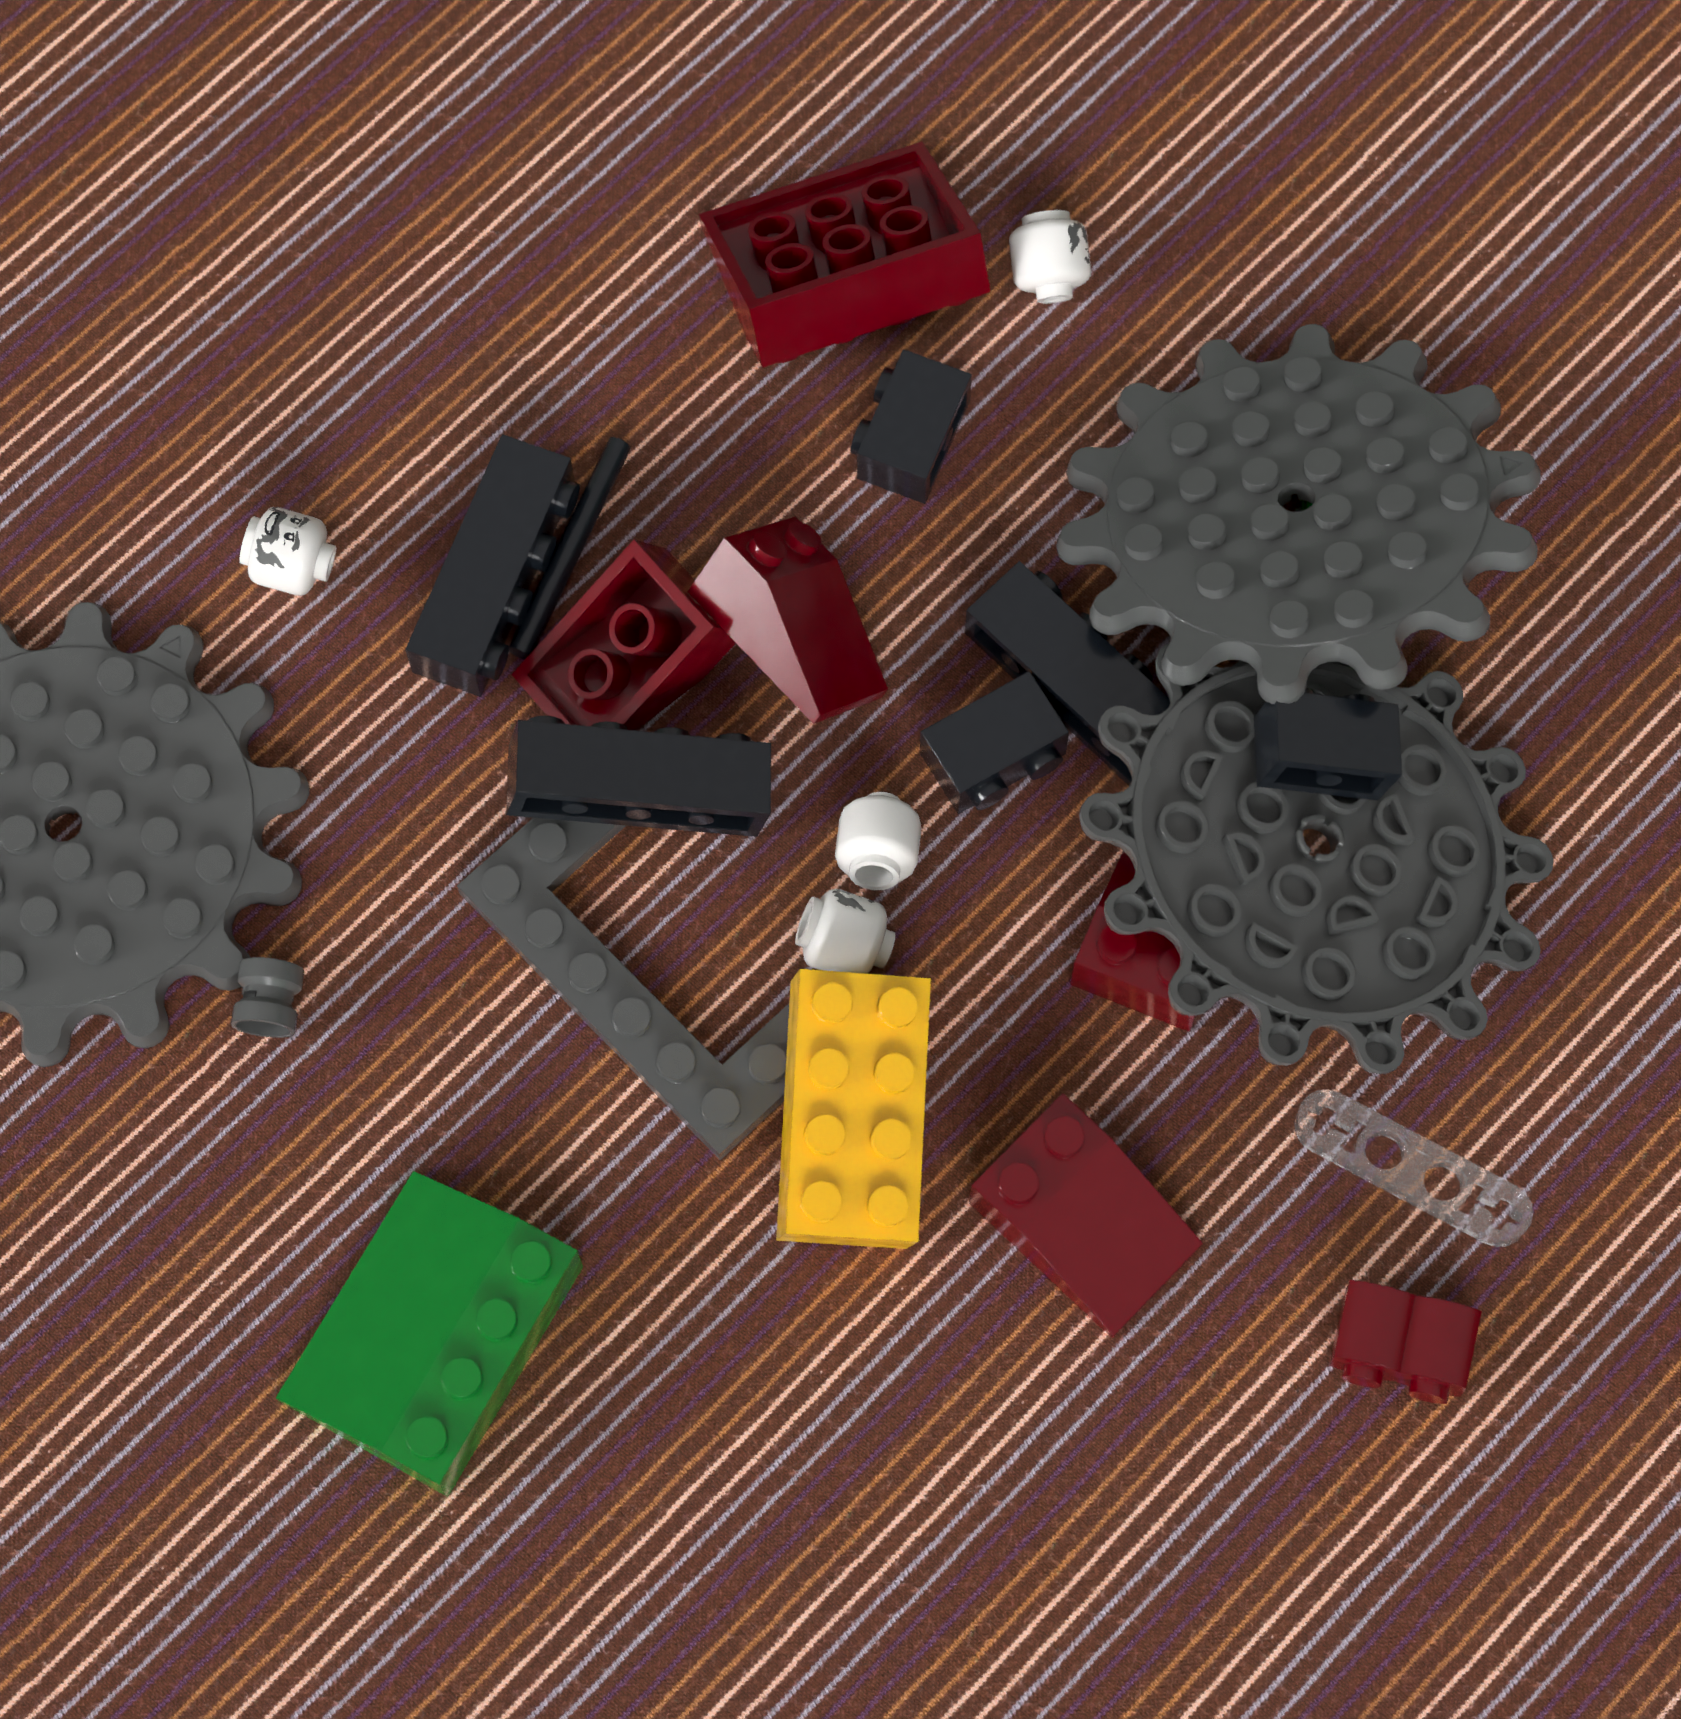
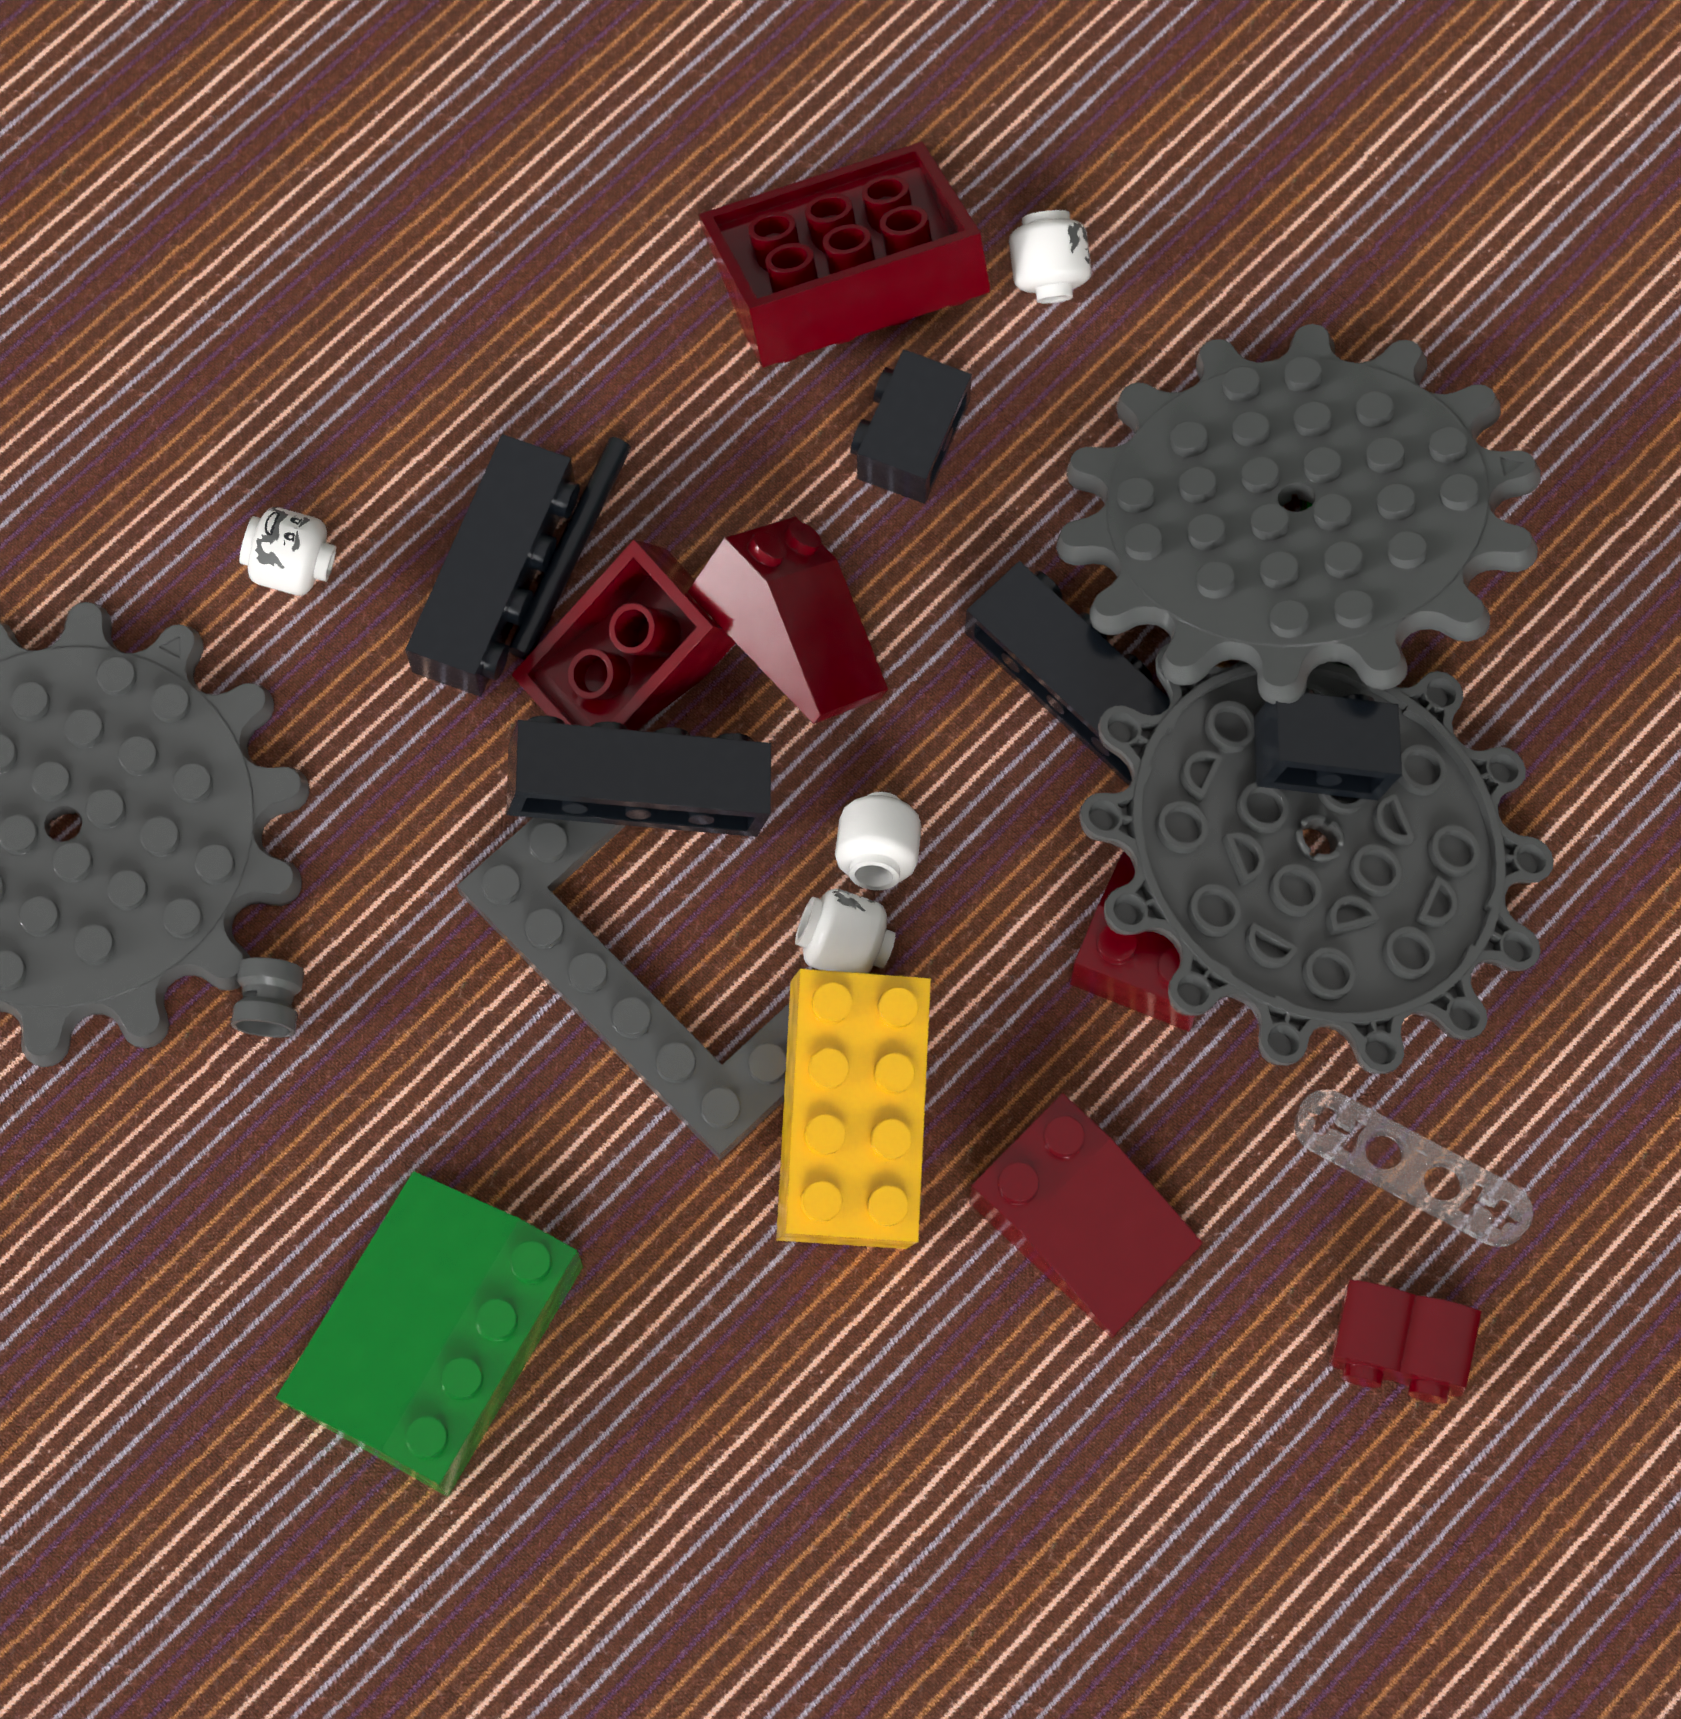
(994, 744): black brick -> none

